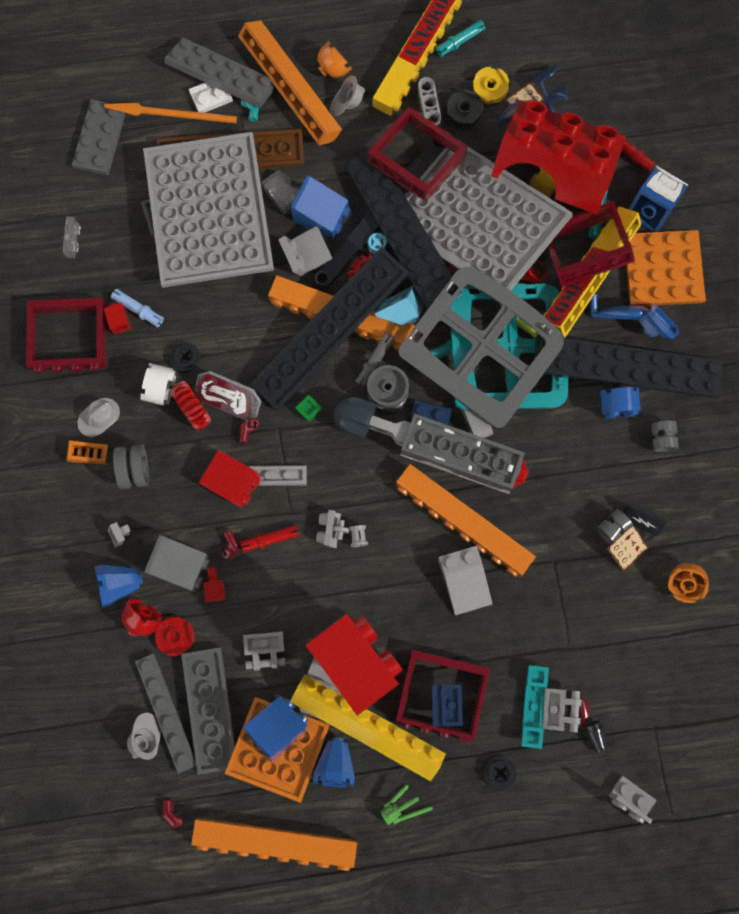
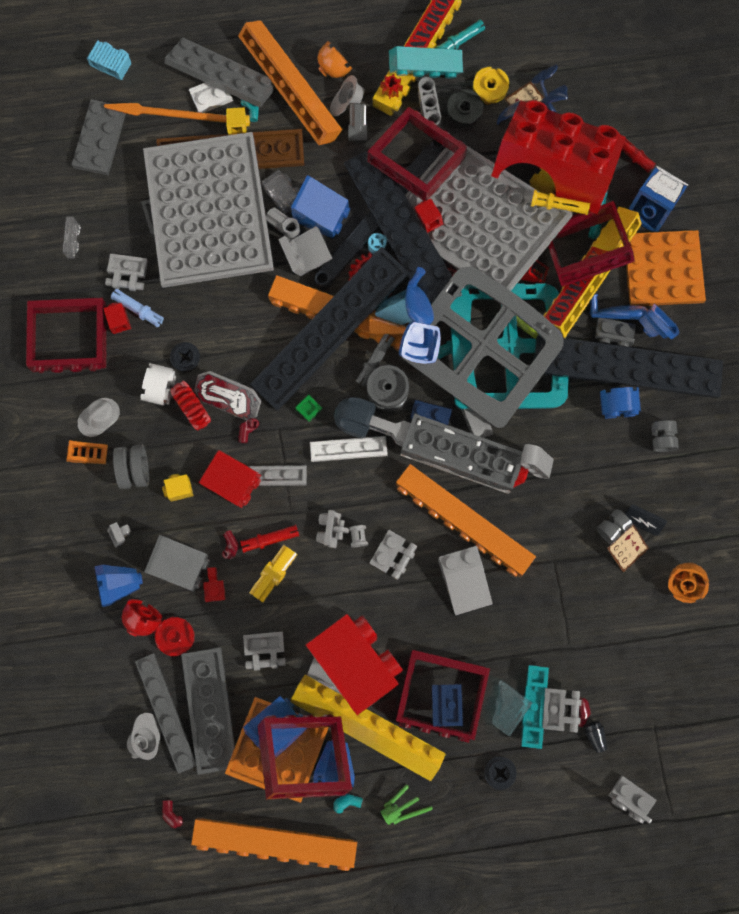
(109, 60): none -> medium azure brick
(126, 266): none -> light grey plate
(177, 487): none -> yellow brick
(237, 121): none -> yellow brick
(273, 573): none -> yellow piece
(283, 223): none -> light grey piece
(301, 790): none -> dark red window
(345, 801): none -> teal arm
(348, 448): none -> white tile
(357, 124): none -> dark grey piece
(383, 326): none -> orange slope
(388, 550): none -> light grey plate
(391, 91): none -> red gear
(420, 339): none -> blue piece
(425, 62): none -> teal brick
(429, 215): none -> red brick
(510, 708): none -> clear light blue wing
(536, 461): none -> light grey beam
(550, 198): none -> yellow pin
(614, 332): none -> dark grey bracket

